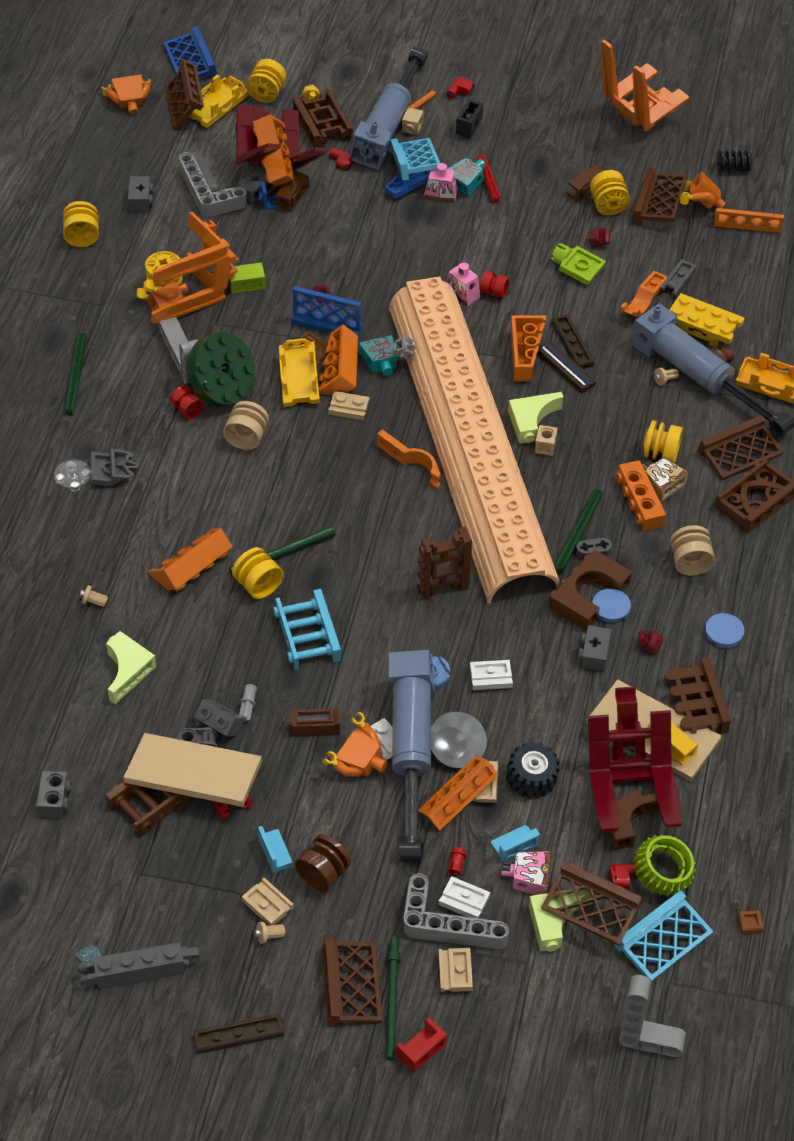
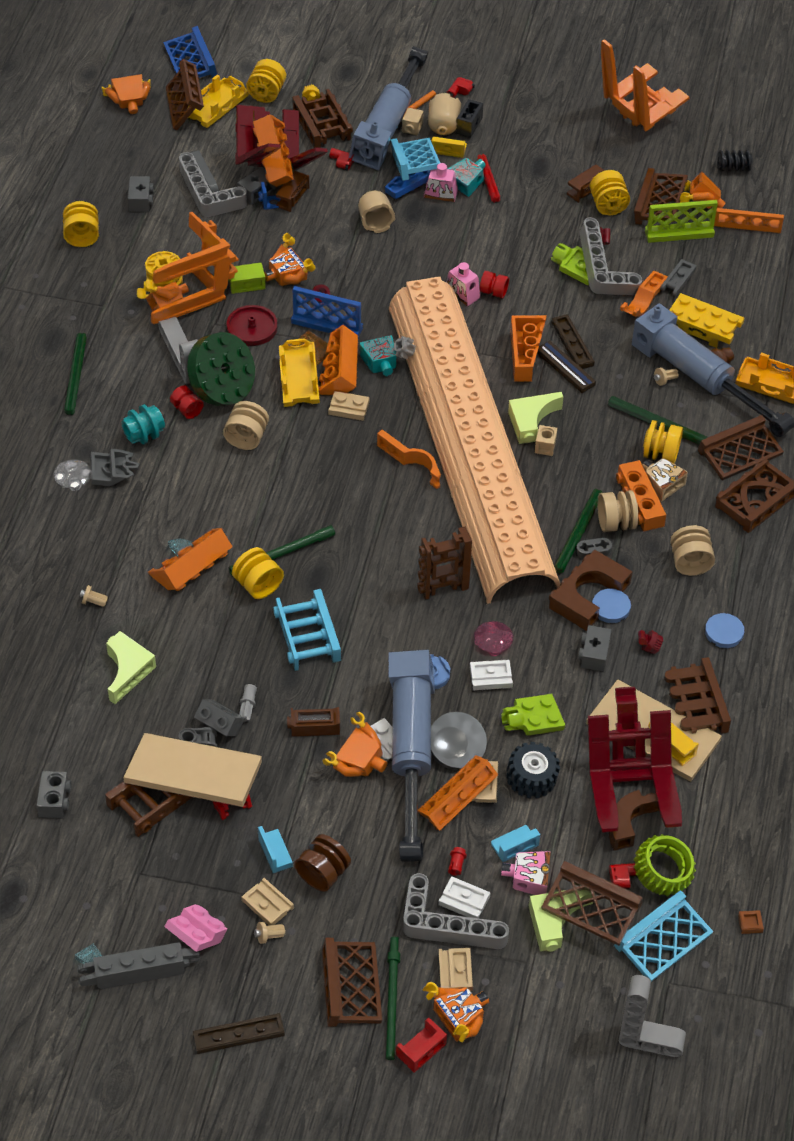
(140, 425): none -> teal piece
(178, 544): none -> clear light blue tile
(197, 928): none -> bright pink plate
(252, 324): none -> dark red piece
(287, 266): none -> torso
(376, 211): none -> tan cylinder
(443, 114): none -> tan cylinder
(449, 147): none -> yellow panel
(458, 1009): none -> torso
(493, 637): none -> clear pink dish
(533, 715): none -> lime plate
(600, 279): none -> light grey beam
(619, 511): none -> tan wheel
(648, 416): none -> dark green axle
(681, 230): none -> lime fence

